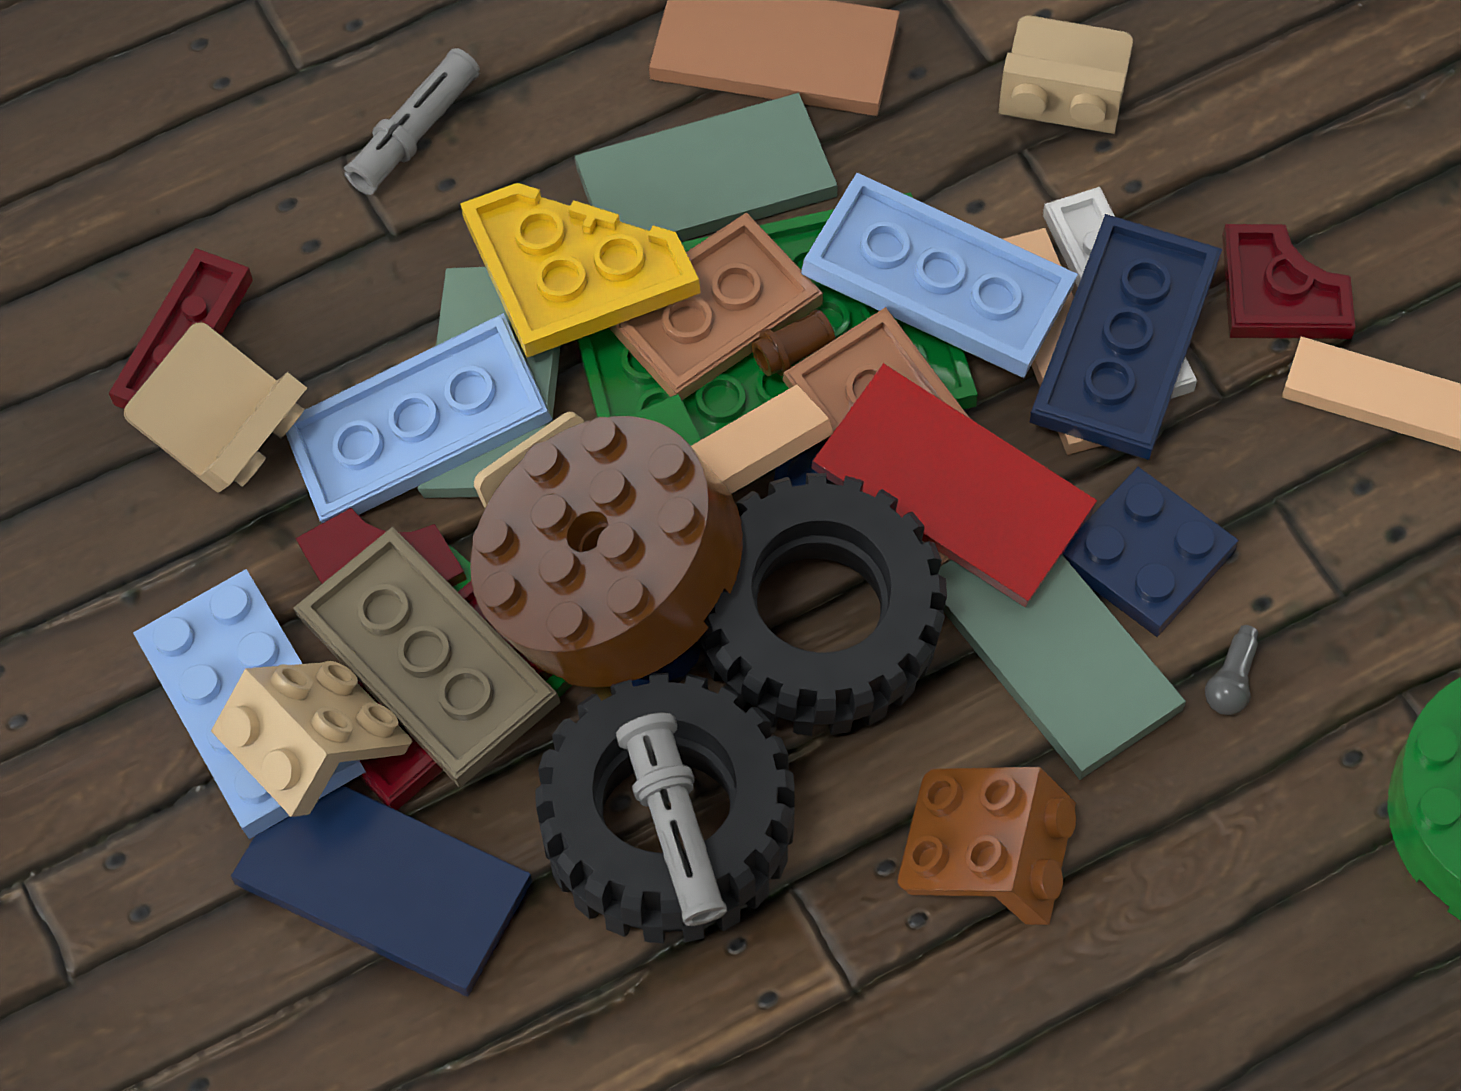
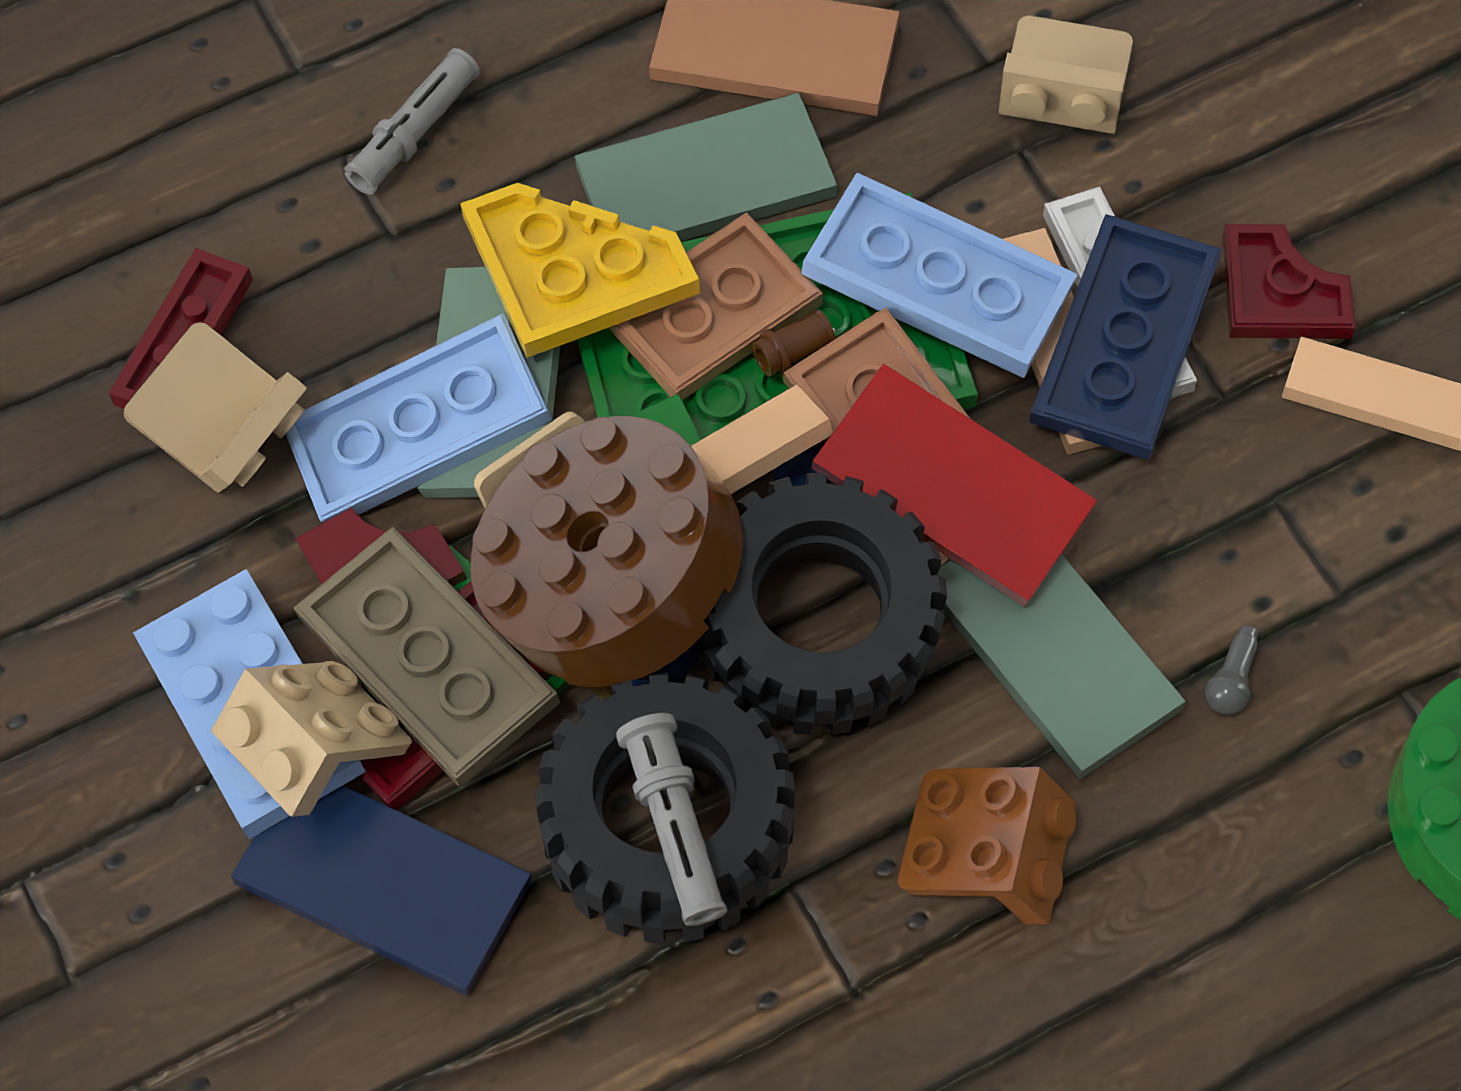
(1148, 551): dark blue plate -> none

